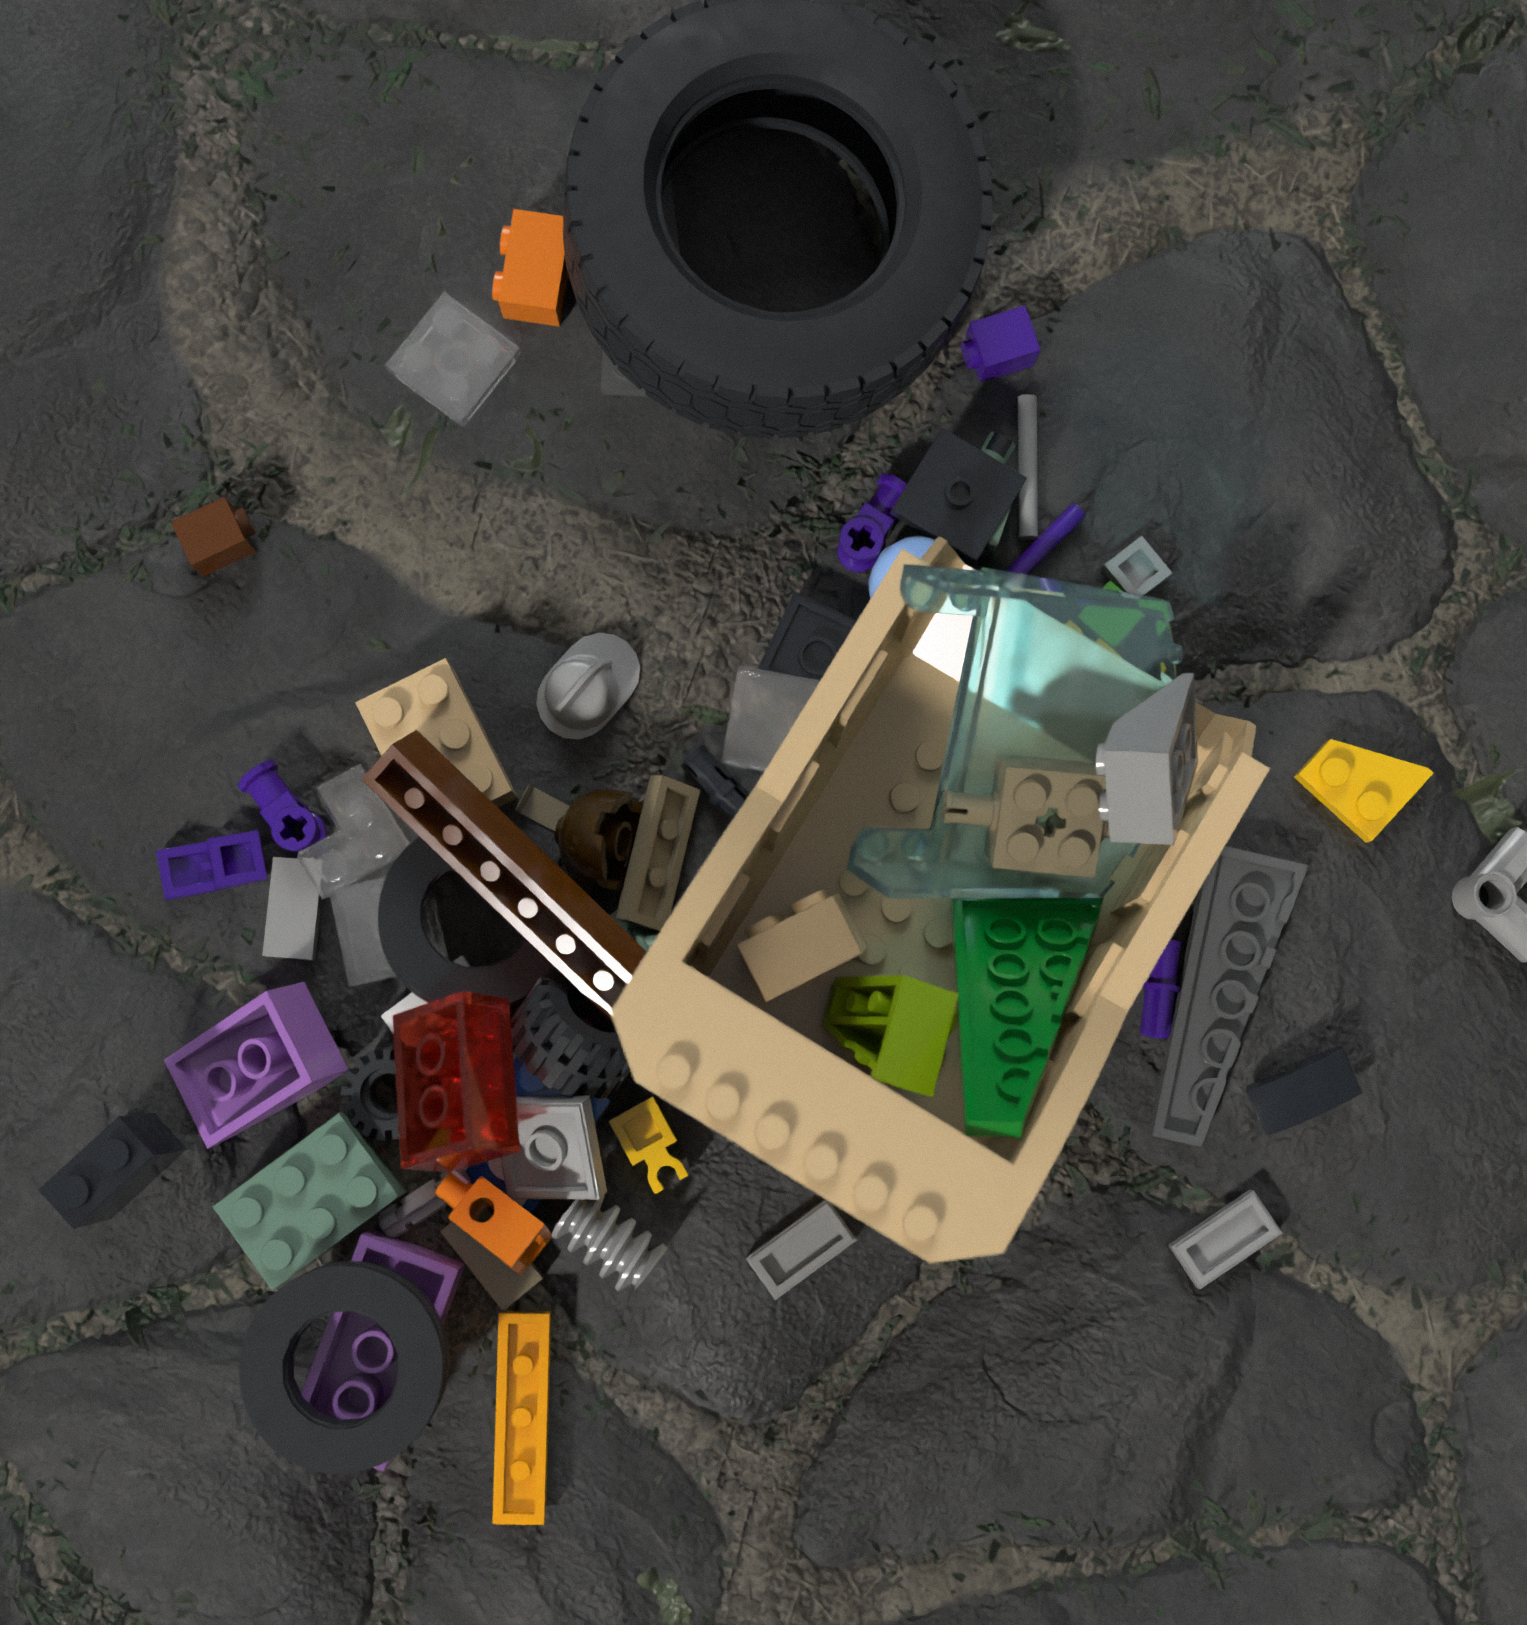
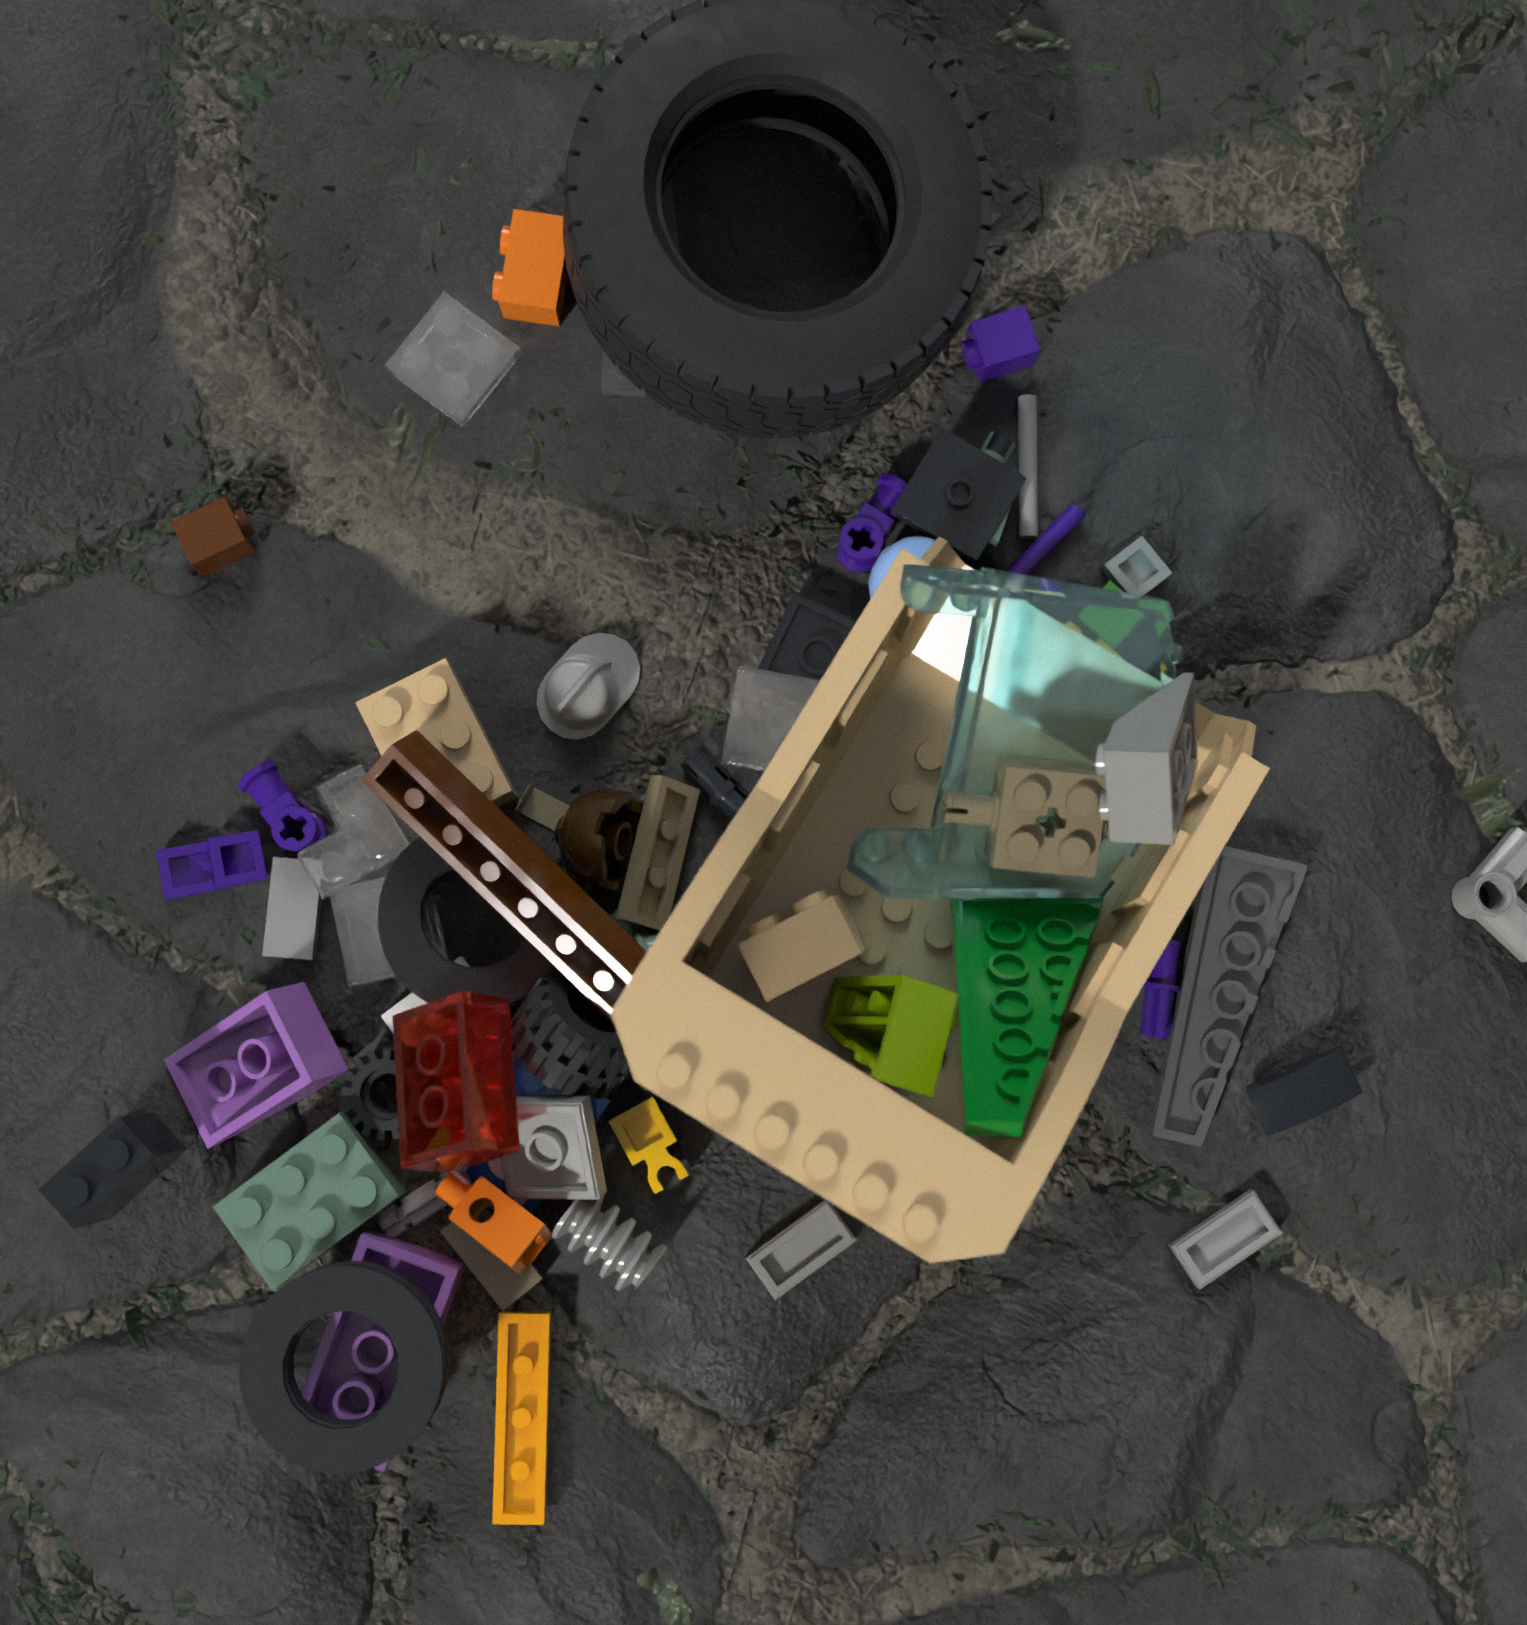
(1361, 785): yellow wing -> none

